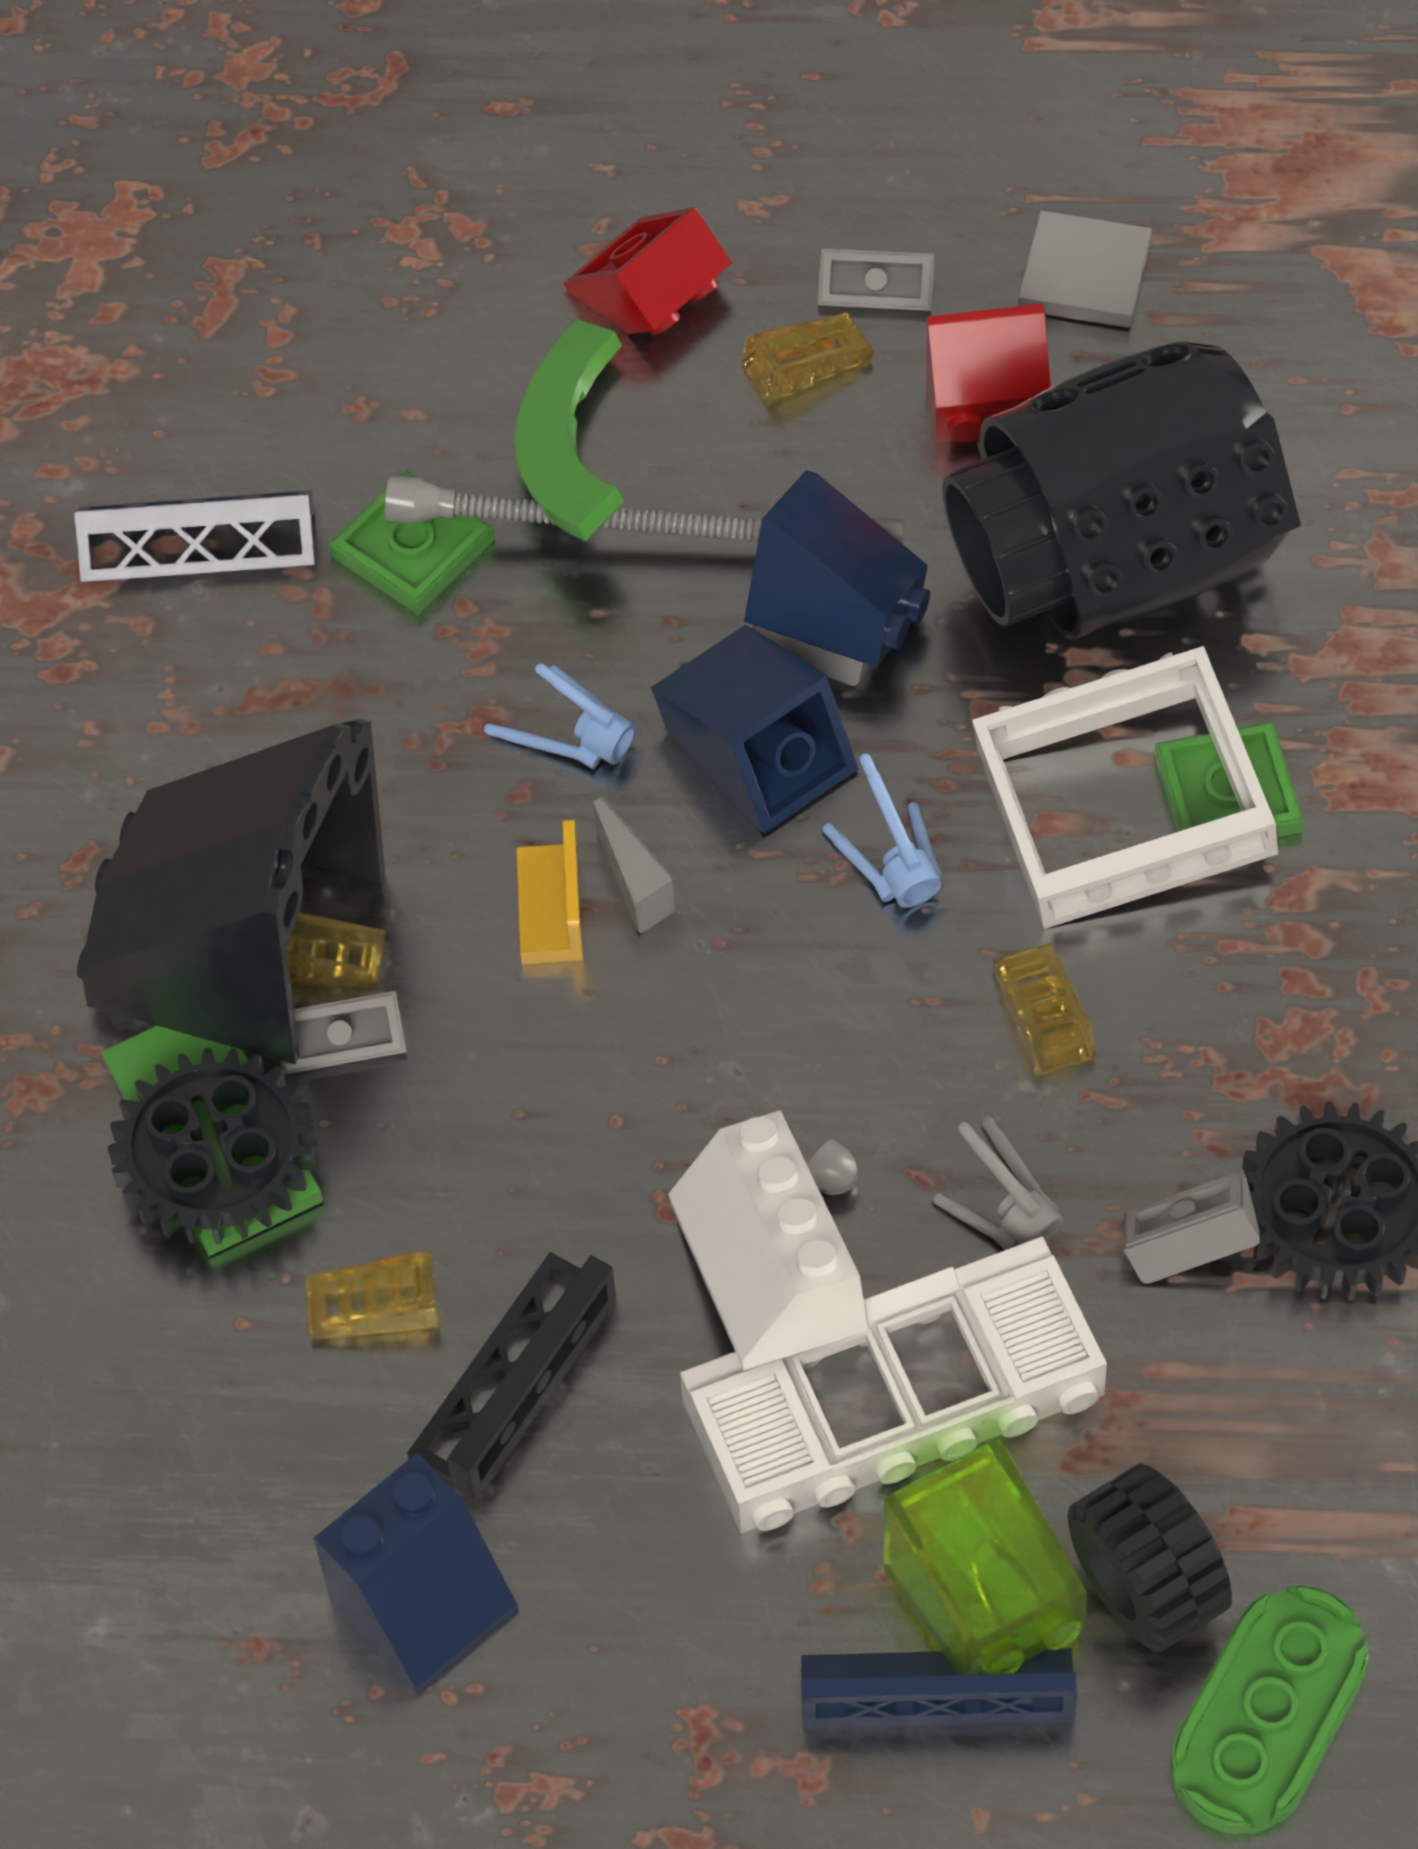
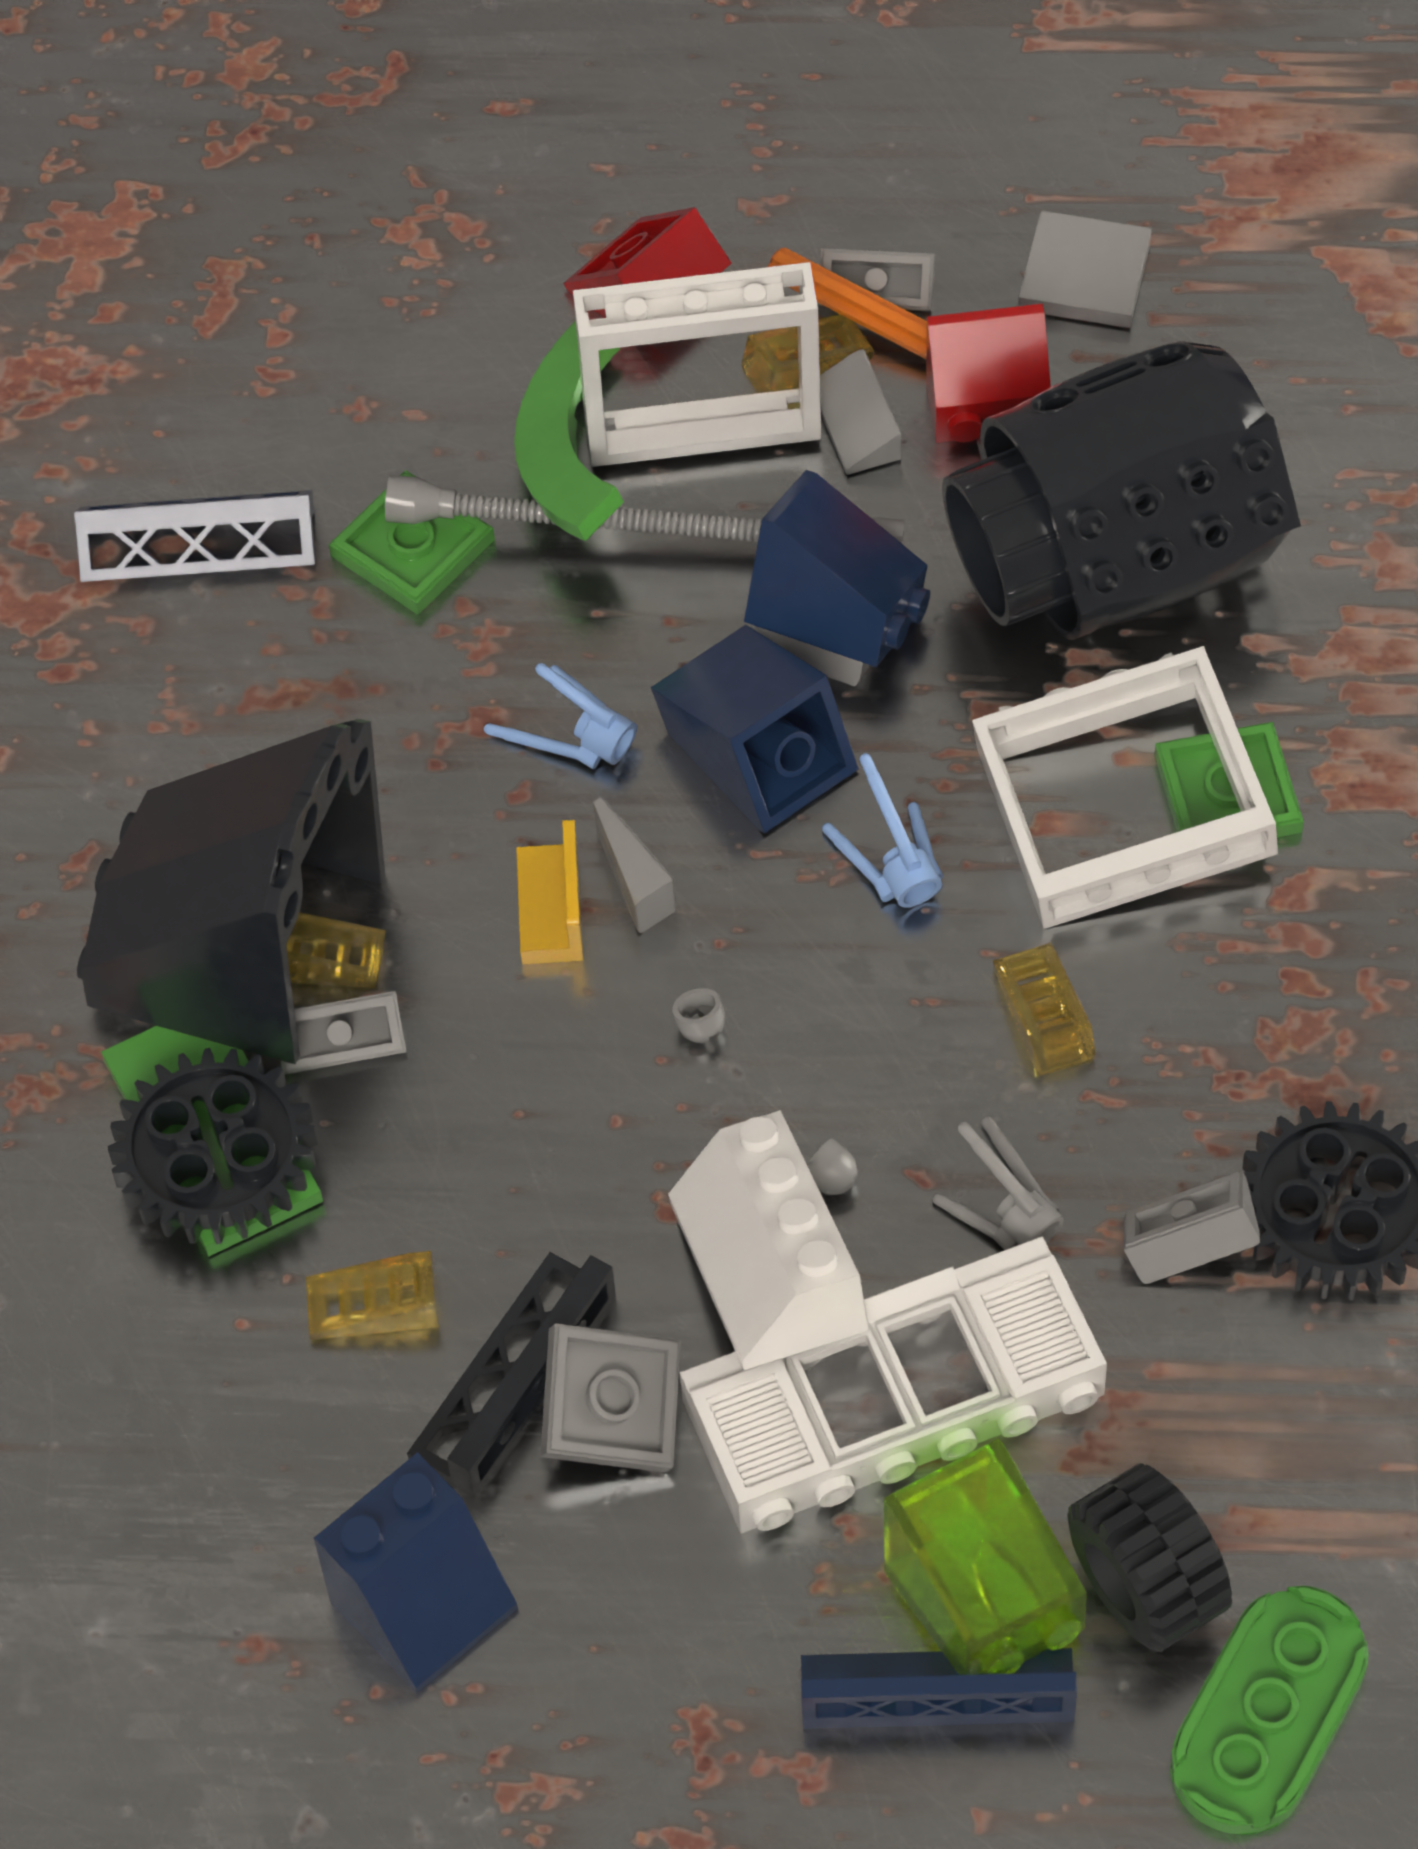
(610, 1398): none -> light grey tile
(691, 310): none -> white window
(708, 1007): none -> light grey hinge
(858, 415): none -> light grey slope
(861, 305): none -> orange axle

